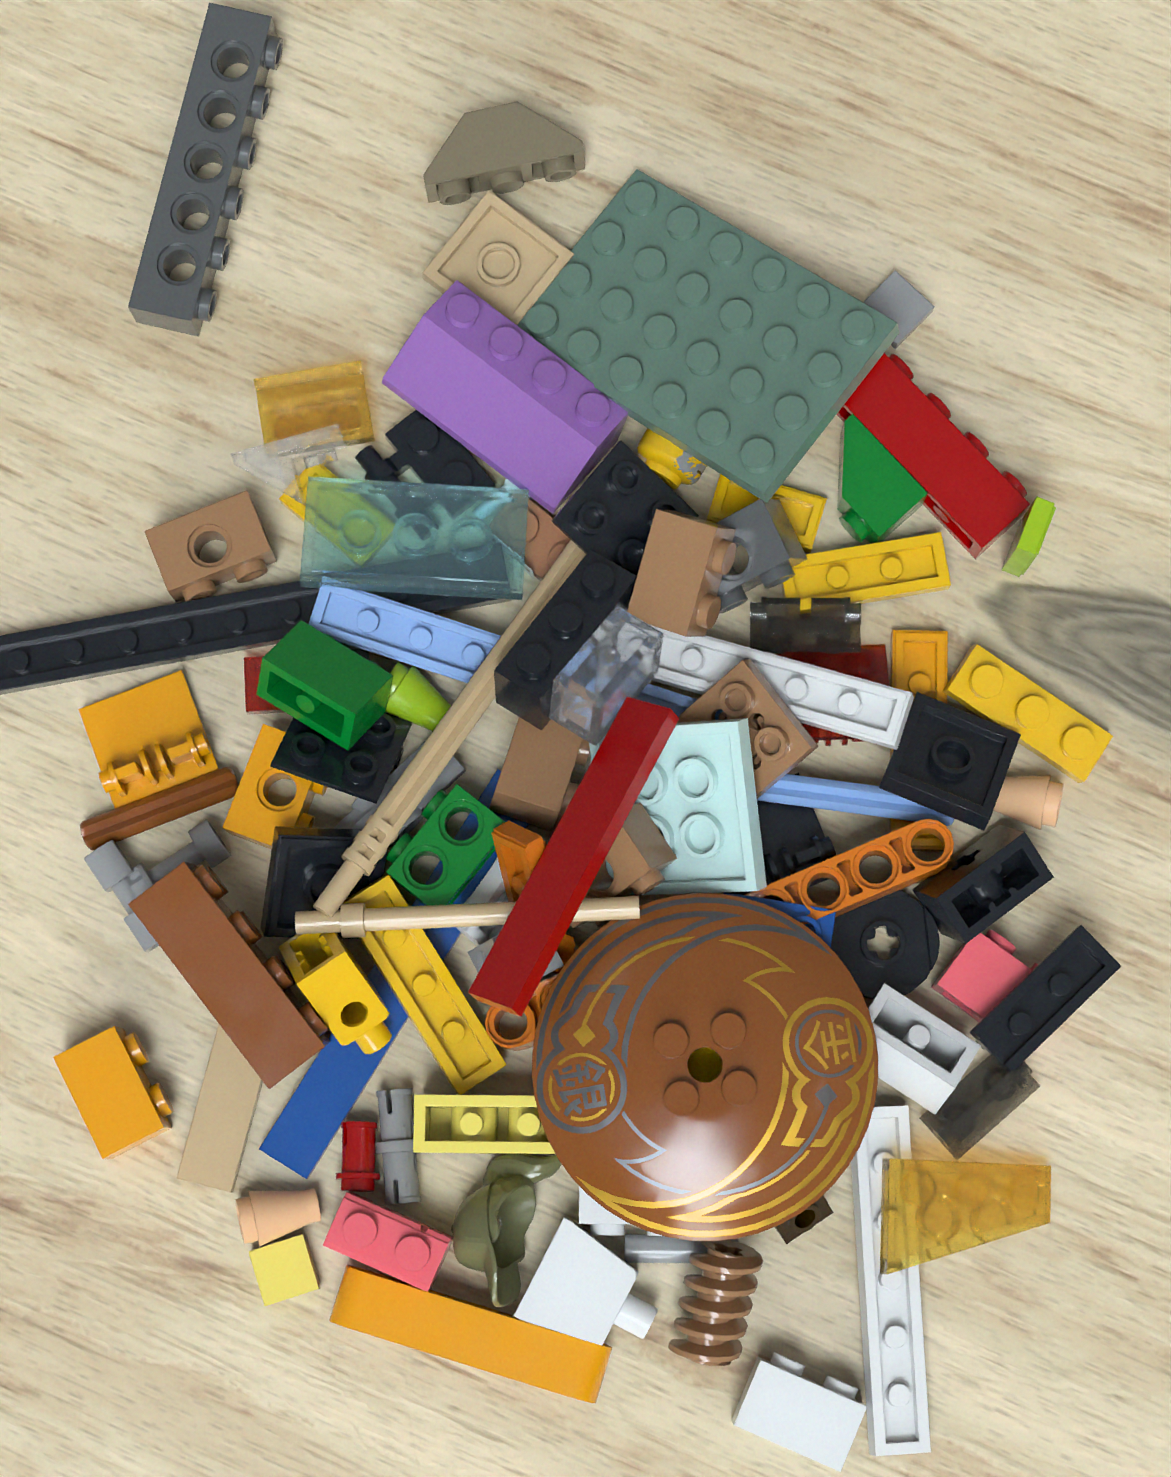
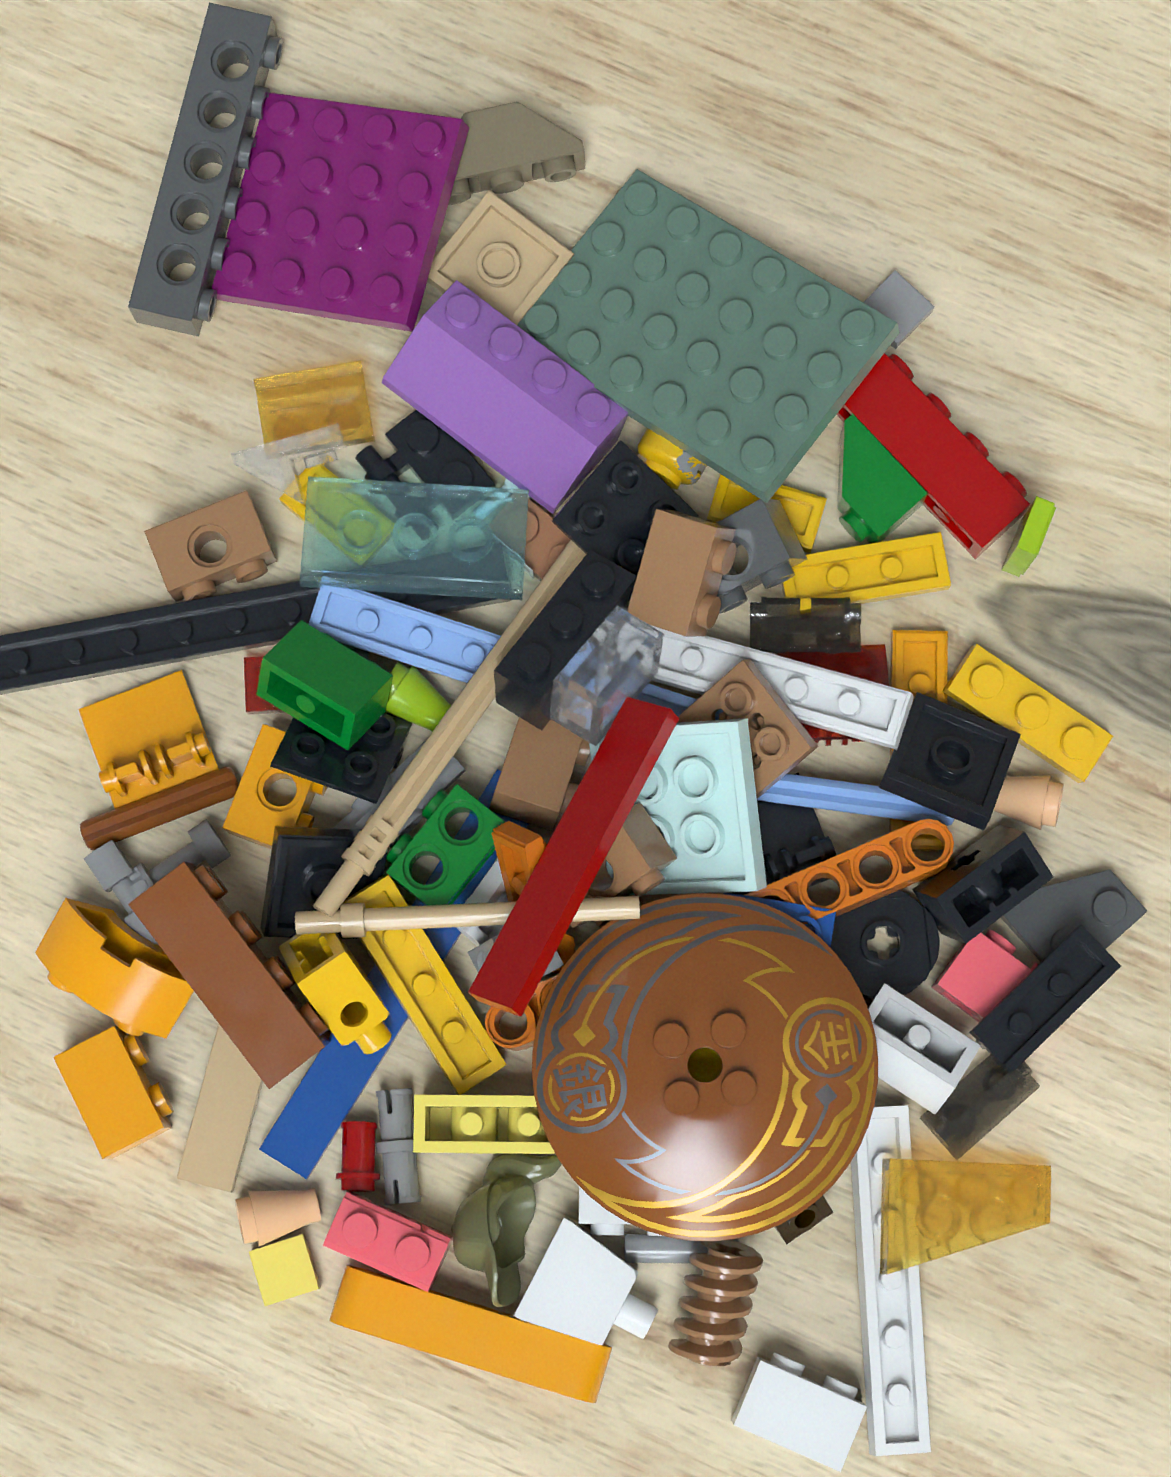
(113, 969): none -> light orange brick
(341, 211): none -> magenta plate
(1054, 911): none -> dark grey wing

